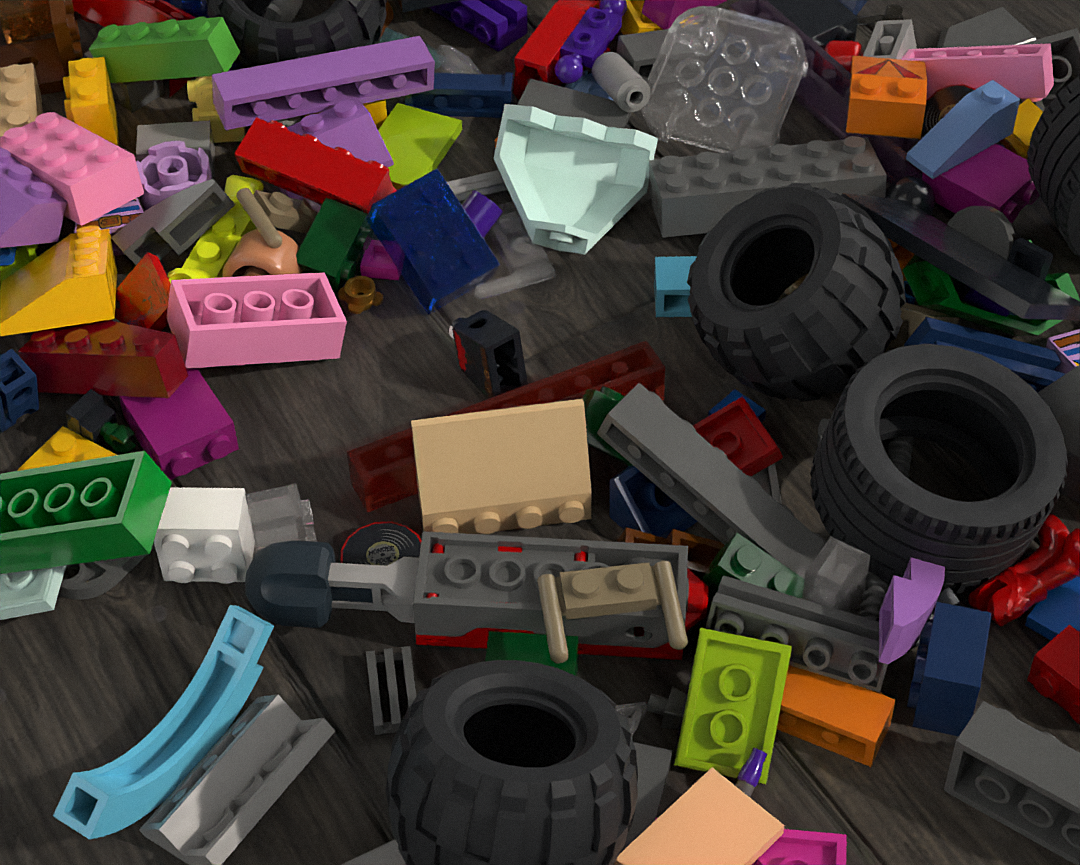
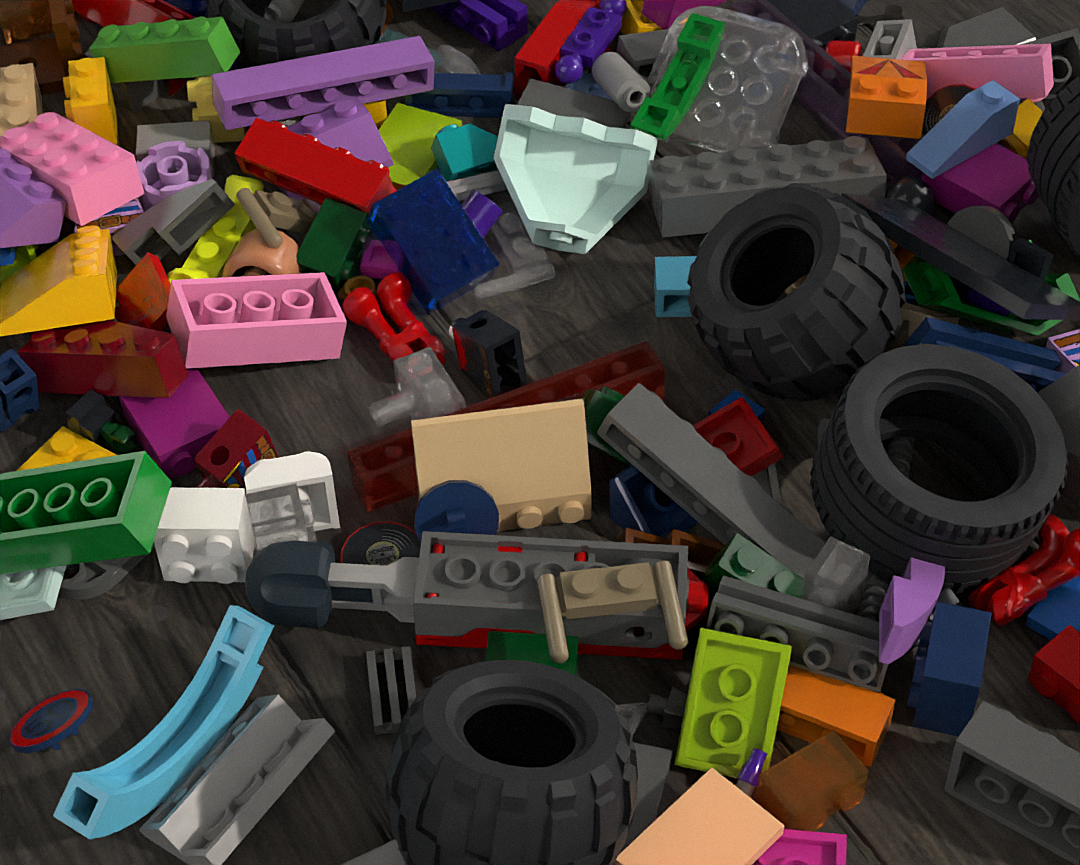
(51, 721): none -> piece
(232, 451): none -> dark red torso
(313, 479): none -> white slope
(392, 298): none -> red piece
(421, 389): none -> clear brick
(457, 508): none -> dark blue piece
(464, 151): none -> teal slope
(682, 79): none -> green slope
(813, 784): none -> clear orange brick

